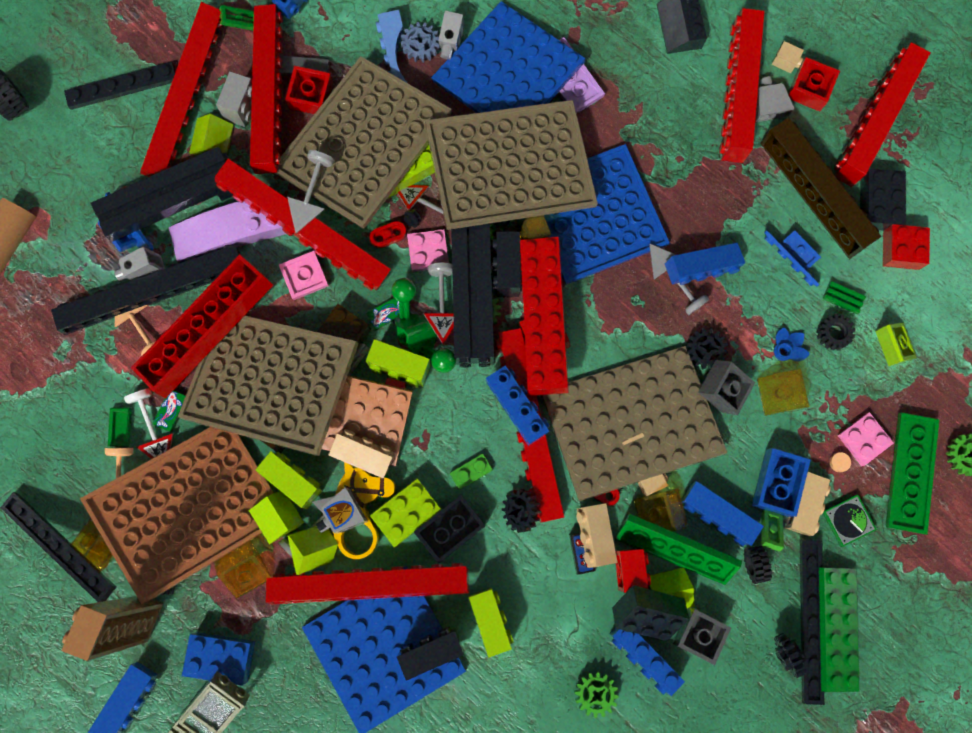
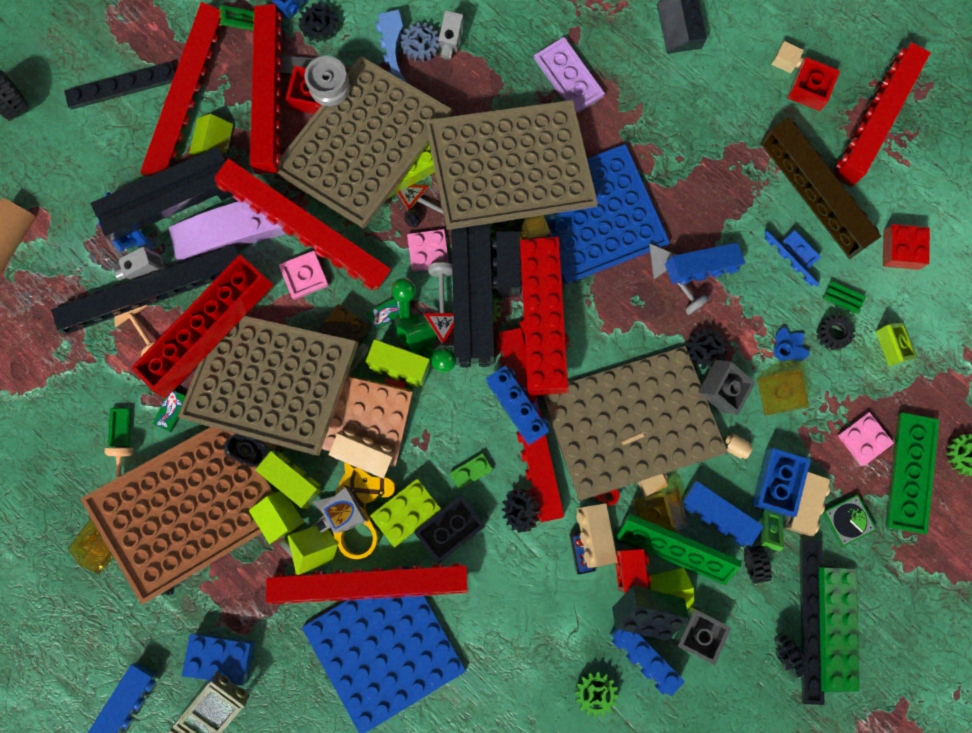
(58, 547): black plate -> none
(110, 627): medium nougat brick -> none
(157, 446): white piece -> none
(236, 99): light grey brick -> none
(242, 570): clear yellow slope -> none
(245, 450): none -> black piece
(301, 211): light grey piece -> none
(318, 29): none -> black gear
(327, 80): none -> light grey wheel
(387, 233): red plate -> none
(430, 653): black brick -> none
(491, 622): lime brick -> none
(507, 64): blue plate -> none
(737, 446): none -> tan brick
(742, 86): red brick -> none
(772, 101): light grey torso -> none
(840, 462): light nougat tile -> none
(884, 197): black brick -> none

